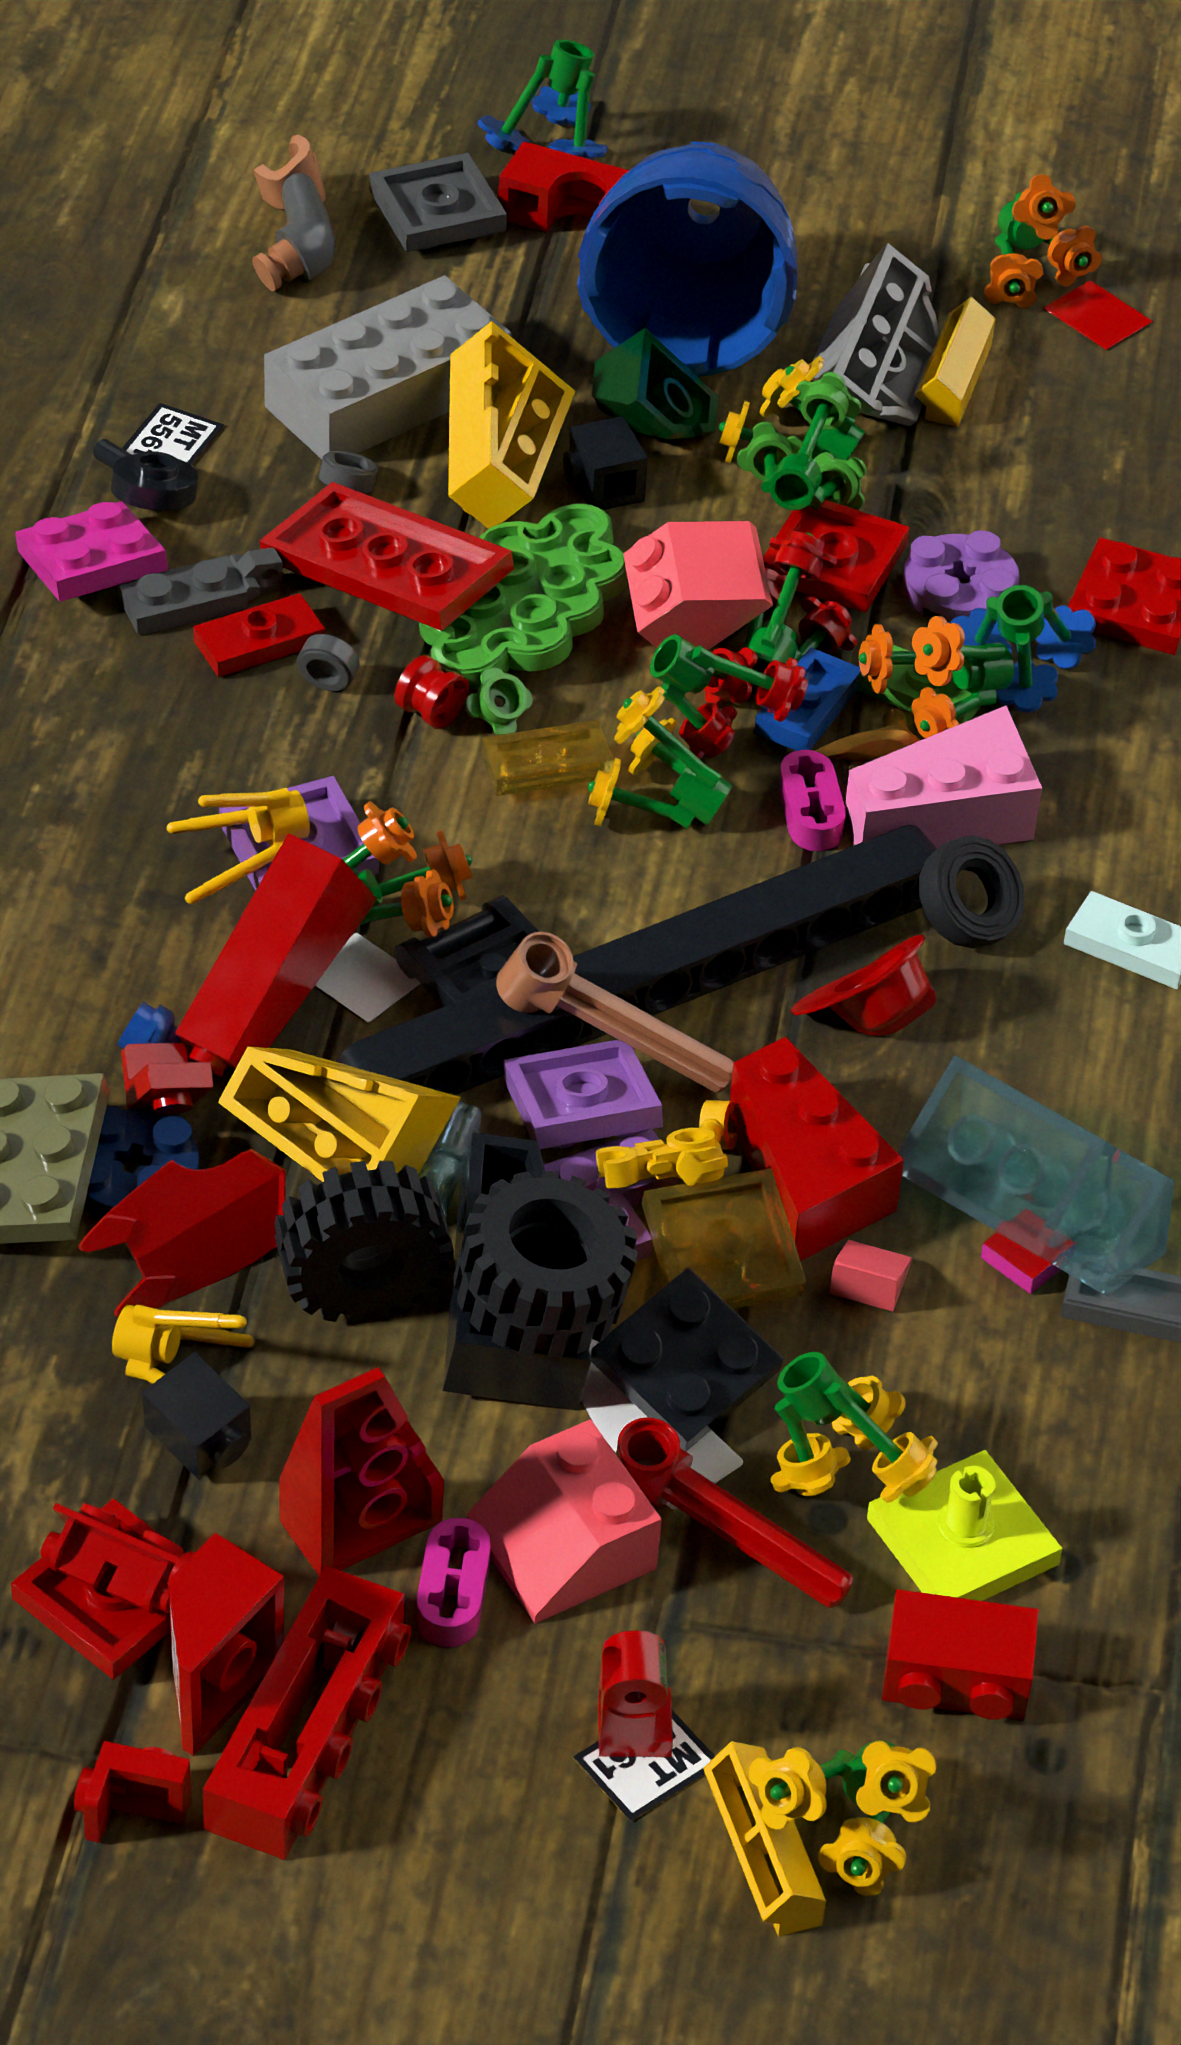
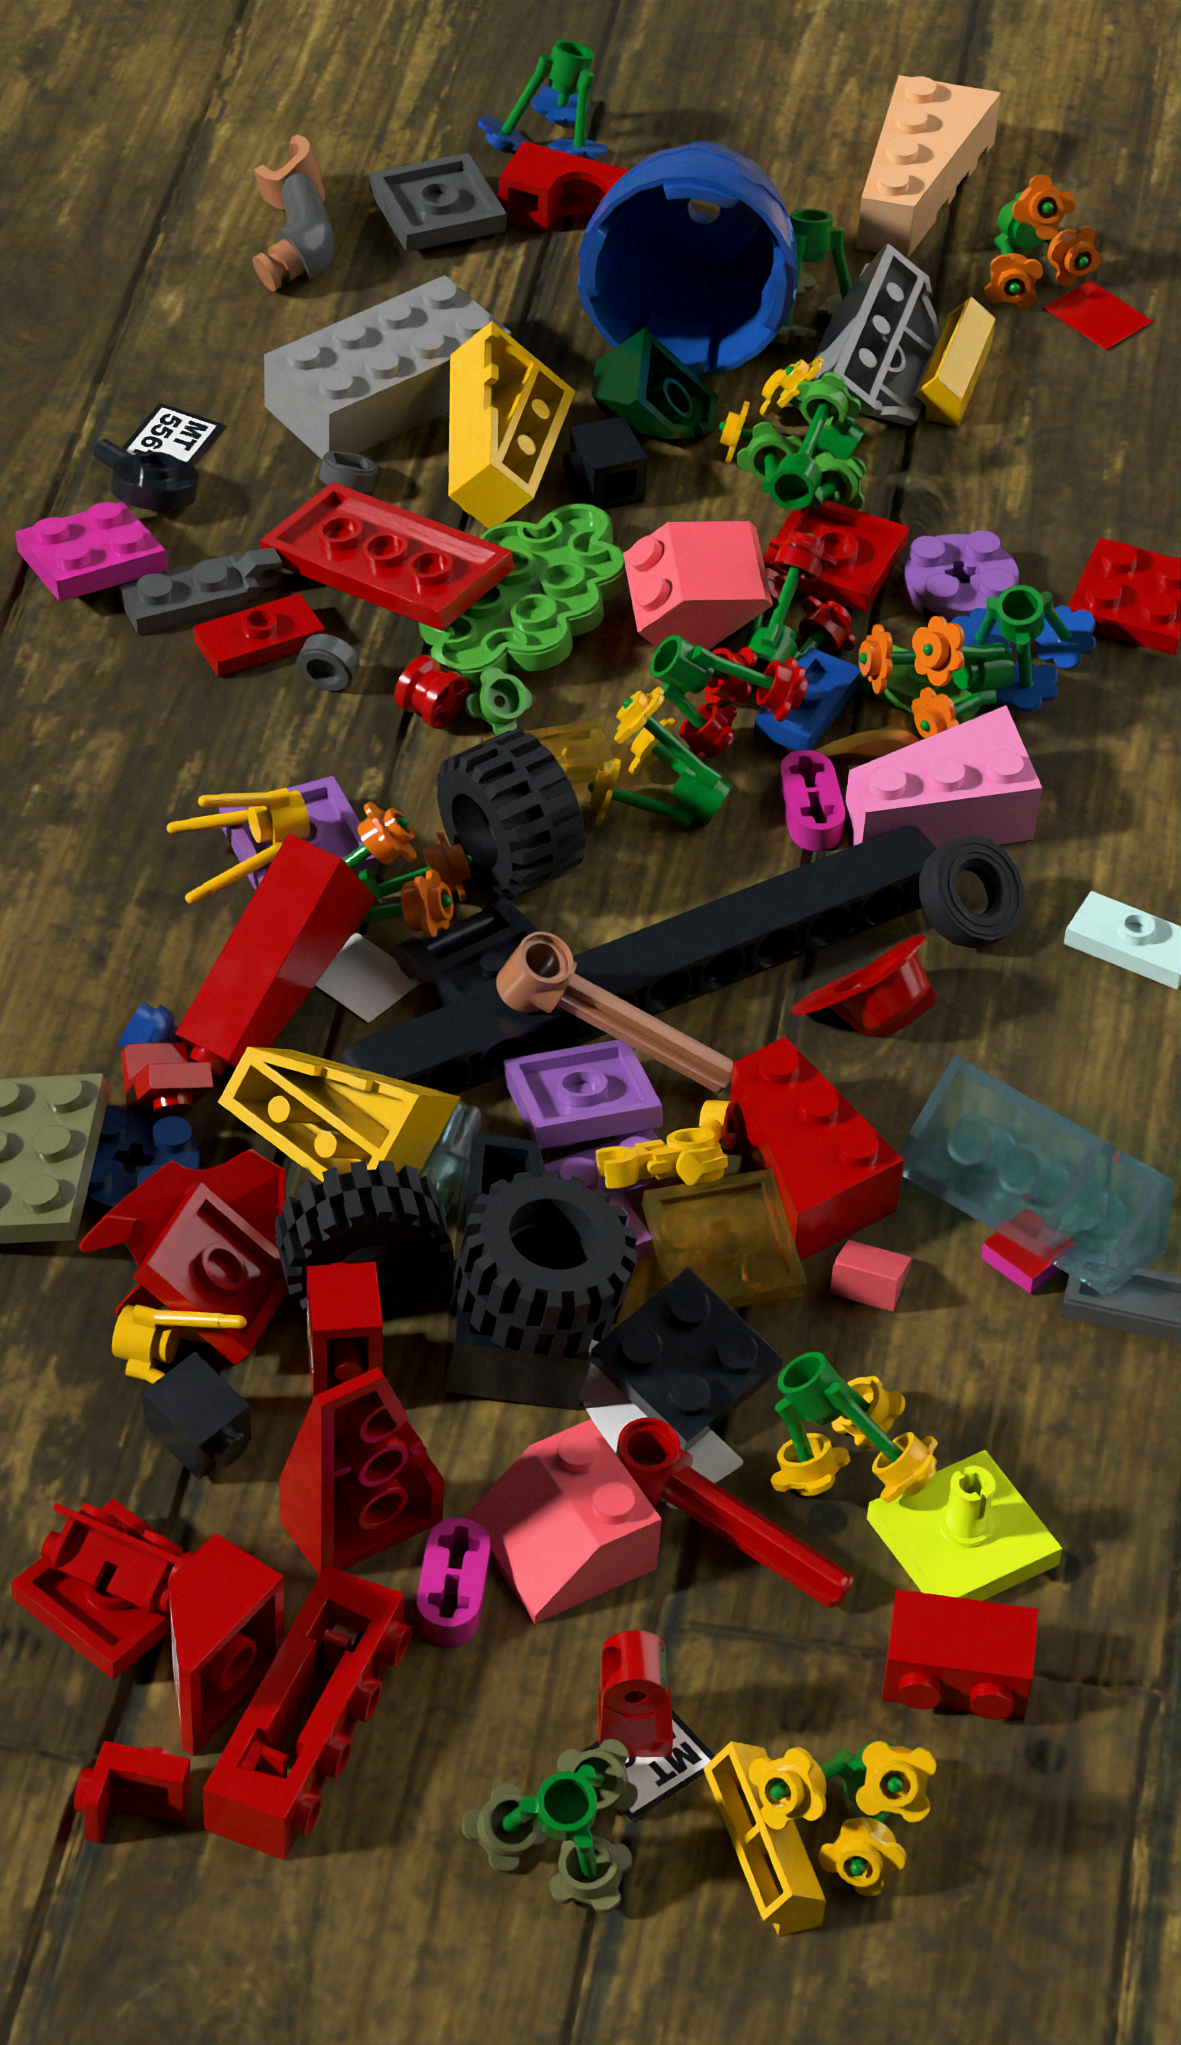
(215, 1265): none -> red plate
(342, 1323): none -> red brick
(511, 813): none -> black tyre
(564, 1811): none -> olive plant
(813, 238): none -> green plant
(921, 157): none -> light nougat wedge

